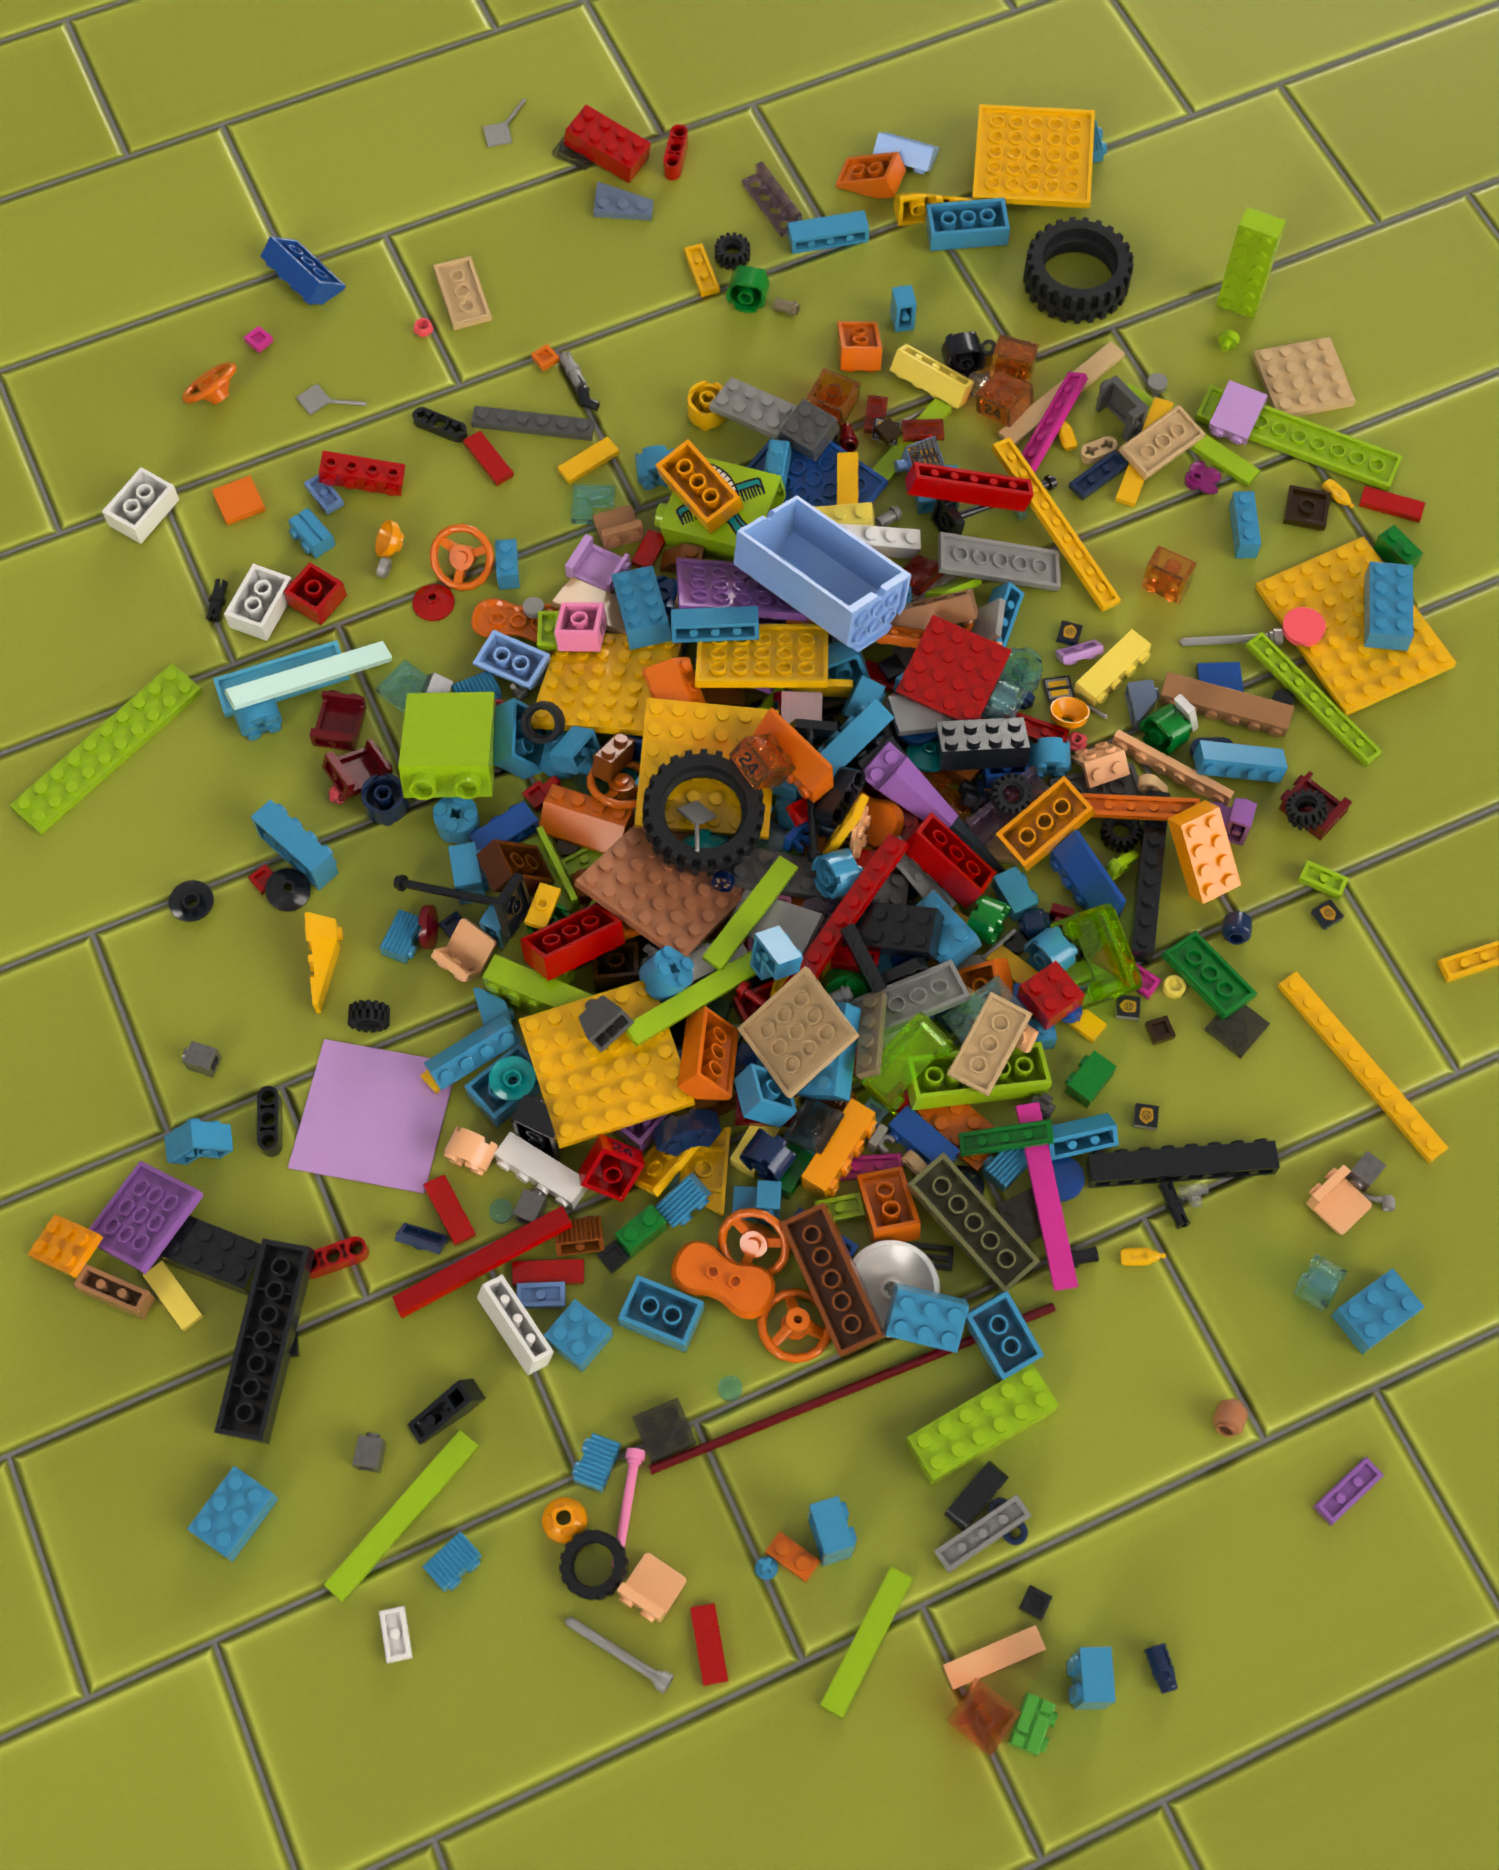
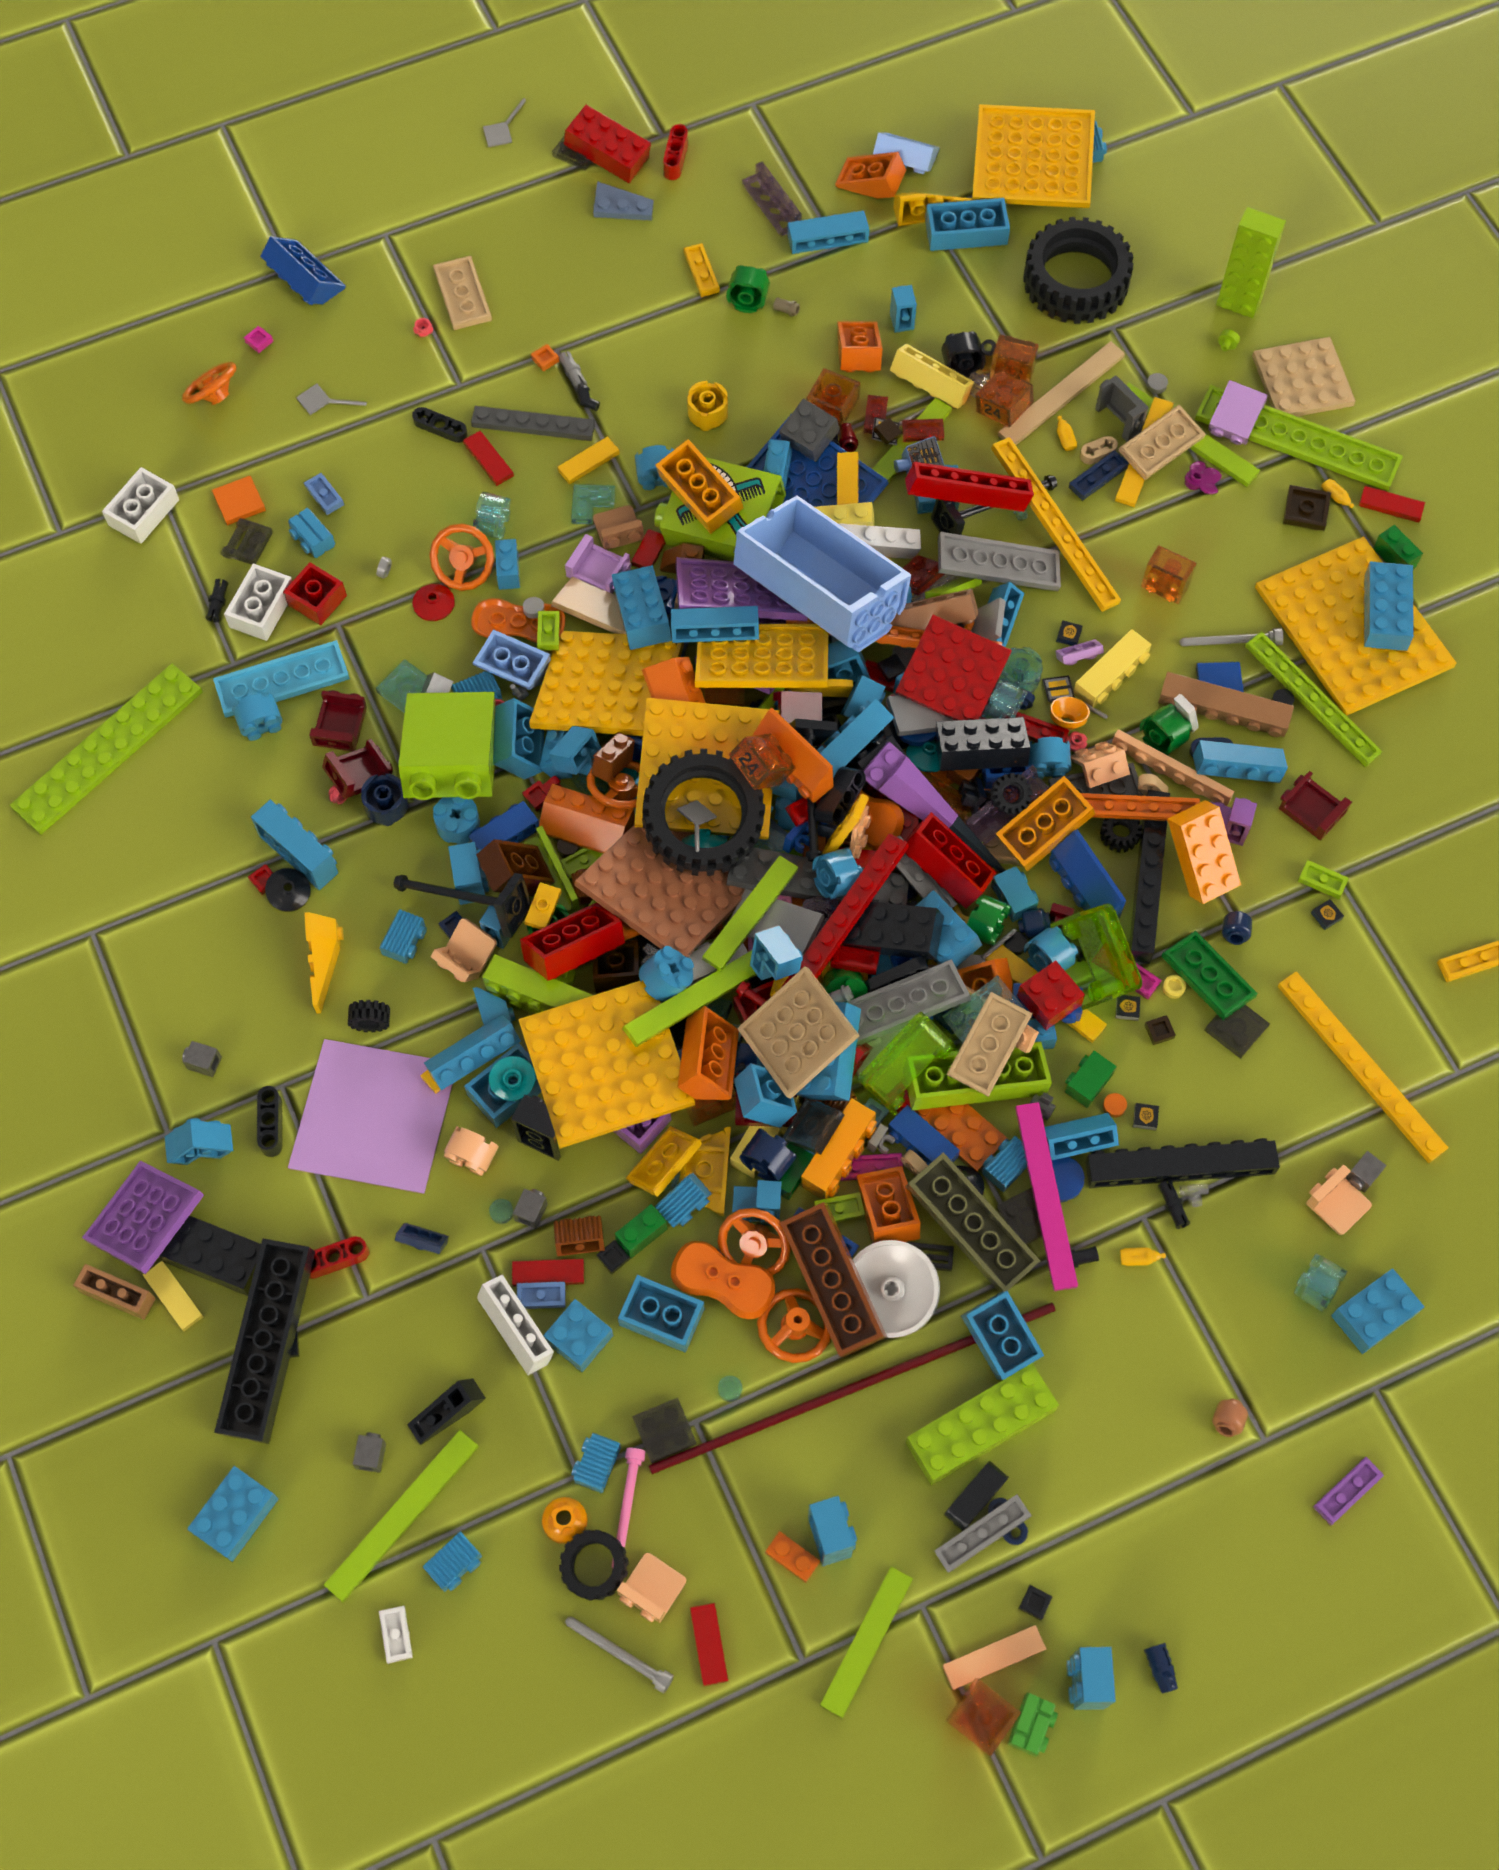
(65, 1246): light orange plate -> none
(190, 892): black dish -> none
(252, 543): none -> clear smoke plate
(307, 675): light aqua tile -> none
(361, 473): red brick -> none
(388, 539): light orange piece -> none
(429, 927): dark red tile -> none
(449, 1210): red tile -> none
(482, 1261): red tile -> none
(491, 514): none -> clear light blue brick
(527, 727): black tyre -> none
(540, 1170): white brick -> none
(580, 626): bright pink brick -> none
(603, 1022): dark grey torso -> none
(611, 1168): red brick -> none
(687, 1131): dark blue brick -> none
(723, 881): clear blue tile -> none
(732, 242): black tyre -> none
(752, 408): light grey plate -> none
(766, 1568): dark azure piece -> none
(862, 958): black piece -> none
(871, 1035): dark tan plate -> none
(889, 517): light grey pin -> none
(926, 1317): dark azure brick -> none
(1006, 1138): green tile -> none
(1053, 418): dark pink plate -> none
(1115, 1105): none -> orange tile
(1122, 864): lime plate -> none
(1140, 700): sand blue slope -> none
(1244, 524): dark azure brick -> none
(1303, 626): coral tile -> none
(1306, 819): black tyre -> none
(1387, 1201): light grey hand -> none

